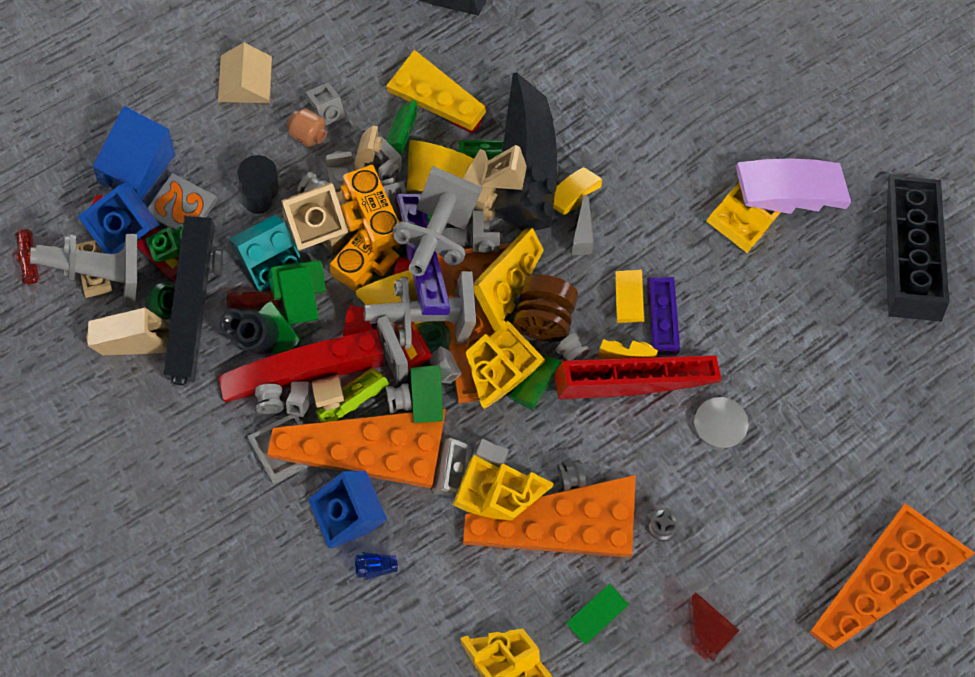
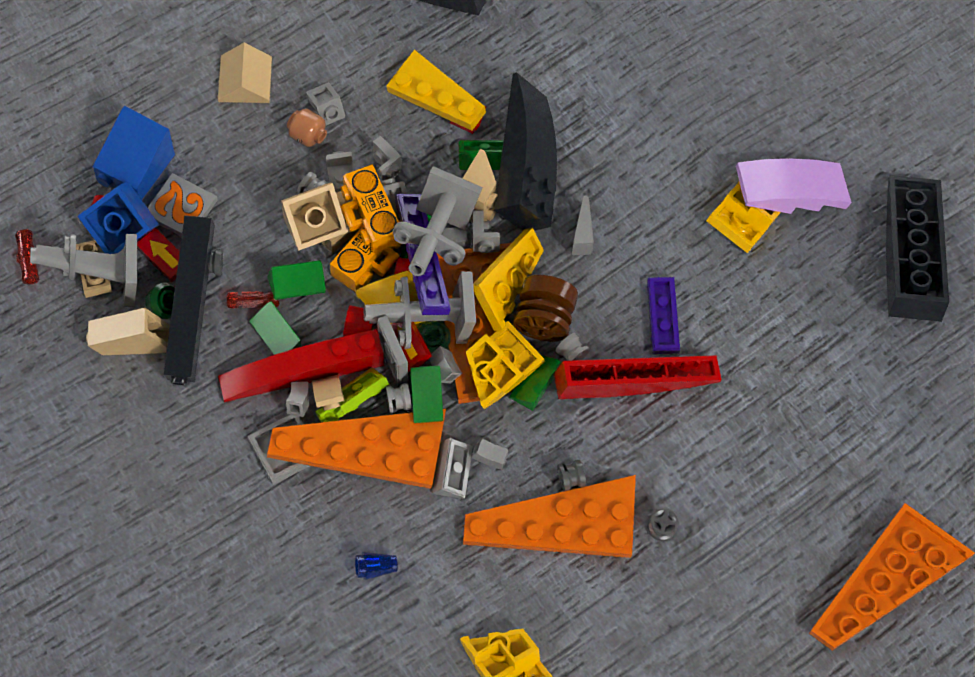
(165, 244): green slope -> none
(249, 330): black piece -> none
(258, 183): black piece -> none
(265, 247): teal slope -> none
(269, 399): light grey wheel -> none
(298, 295): green slope -> none
(347, 508): blue slope -> none
(367, 147): tan slope -> none
(402, 126): green slope -> none
(424, 156): yellow slope -> none
(498, 490): yellow slope -> none
(505, 170): tan slope -> none
(572, 189): yellow slope -> none
(597, 613): green slope -> none
(616, 350): yellow slope -> none
(629, 296): yellow slope -> none
(709, 629): clear red slope -> none
(721, 423): light grey dish -> none

